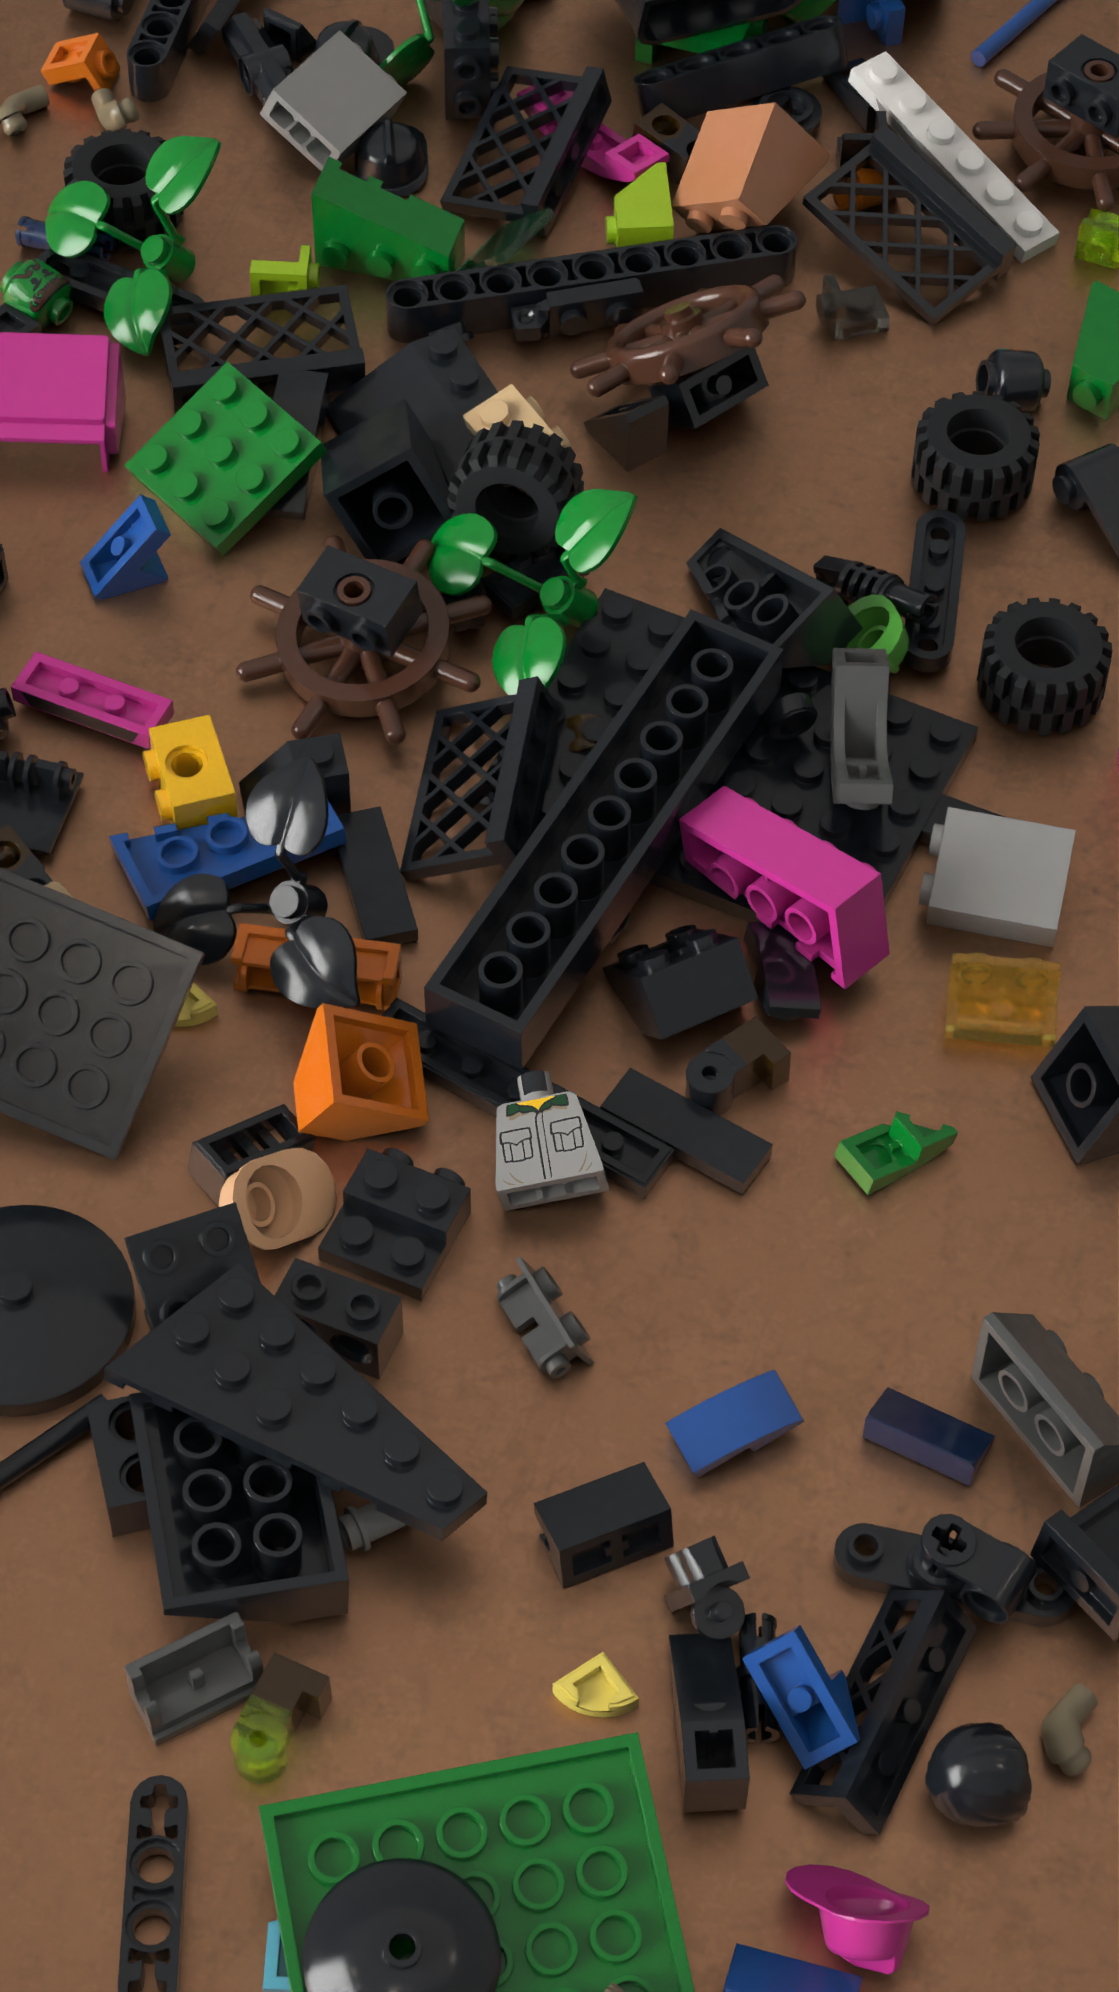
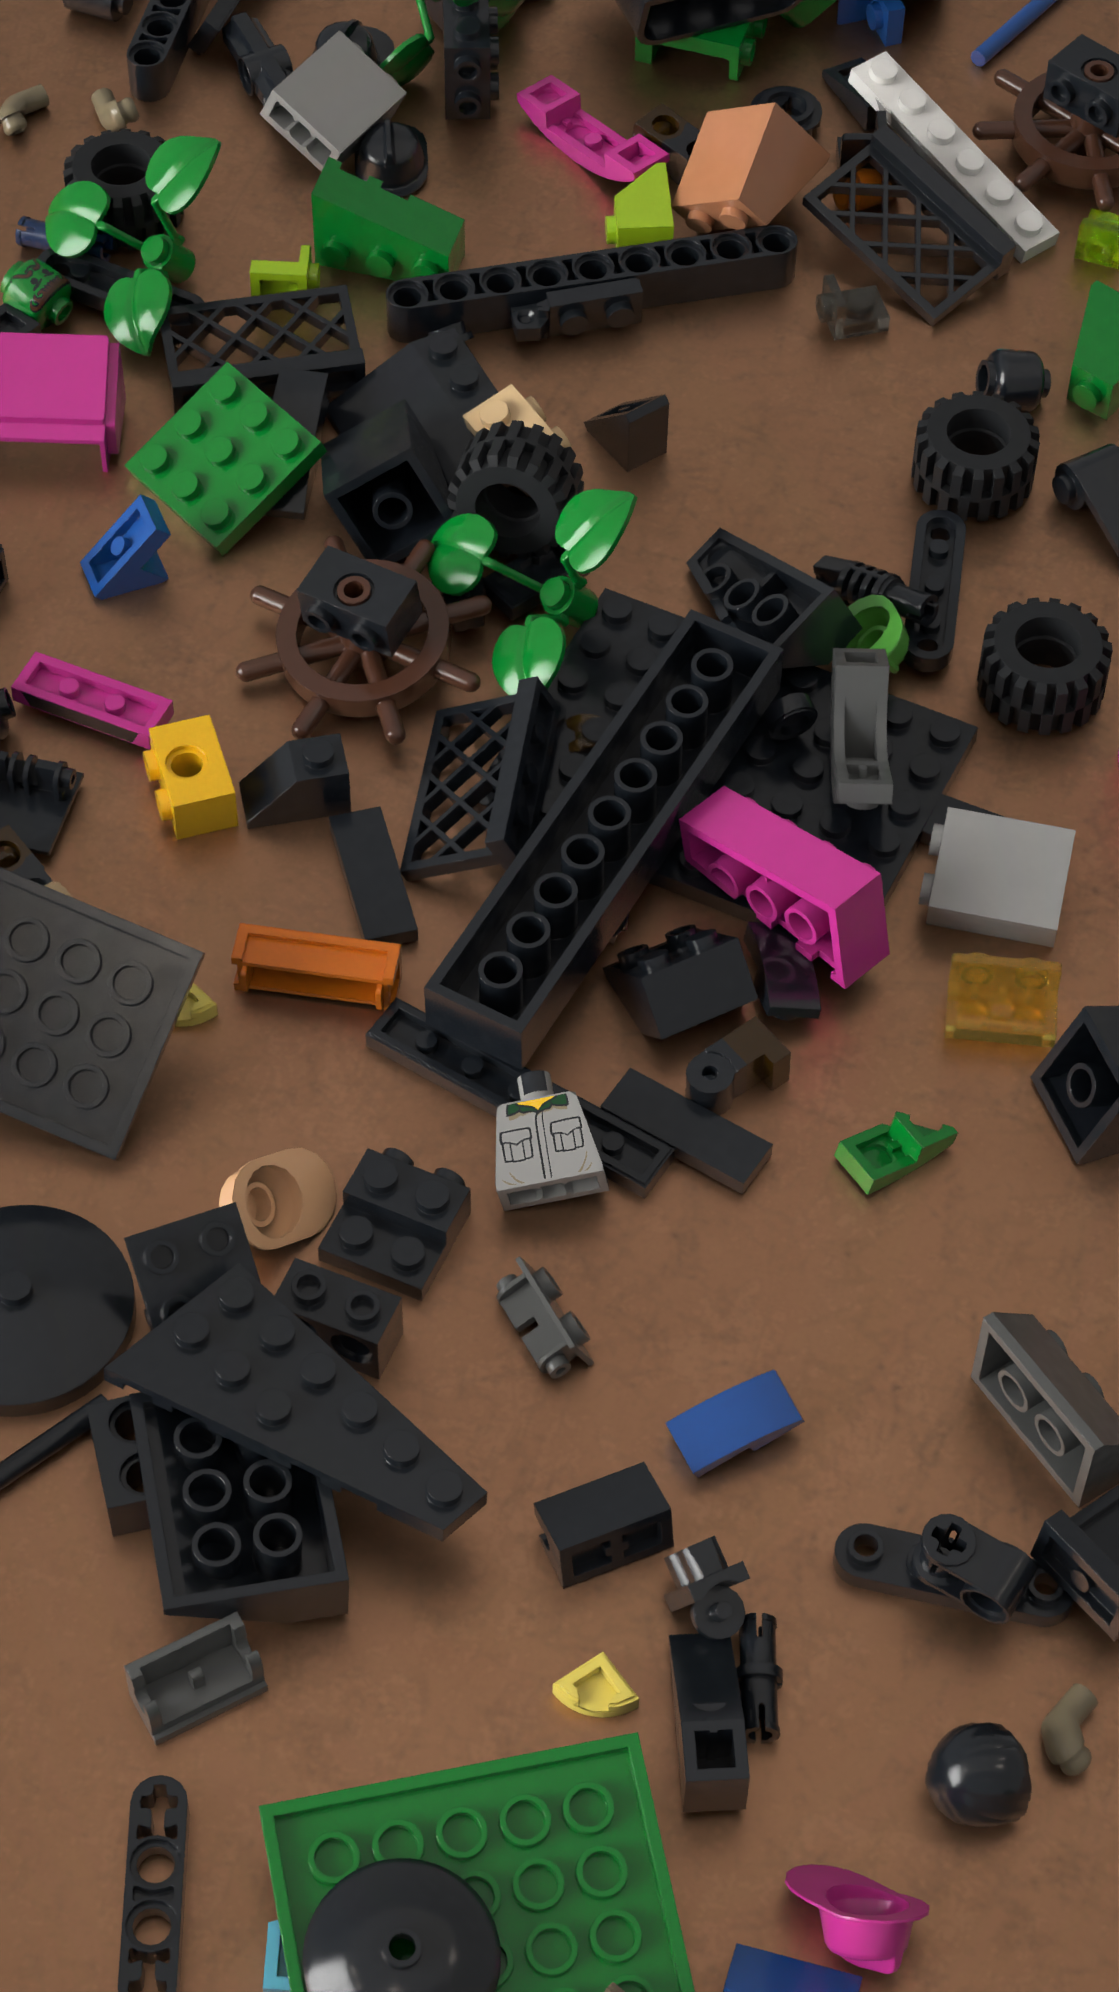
(82, 58): orange bracket -> none
(213, 1156): black slope -> none
(217, 848): blue wing -> none
(273, 1716): leg -> none
(289, 33): black slope -> none
(320, 957): black plant -> none
(359, 1076): orange slope -> none
(364, 1526): light grey pin -> none
(508, 240): clear green piece -> none
(559, 151): black fence -> none
(694, 350): reddish brown brick -> none
(745, 68): black beam -> none
(803, 1697): blue slope -> none
(898, 1705): black fence -> none
(927, 1436): dark blue slope -> none

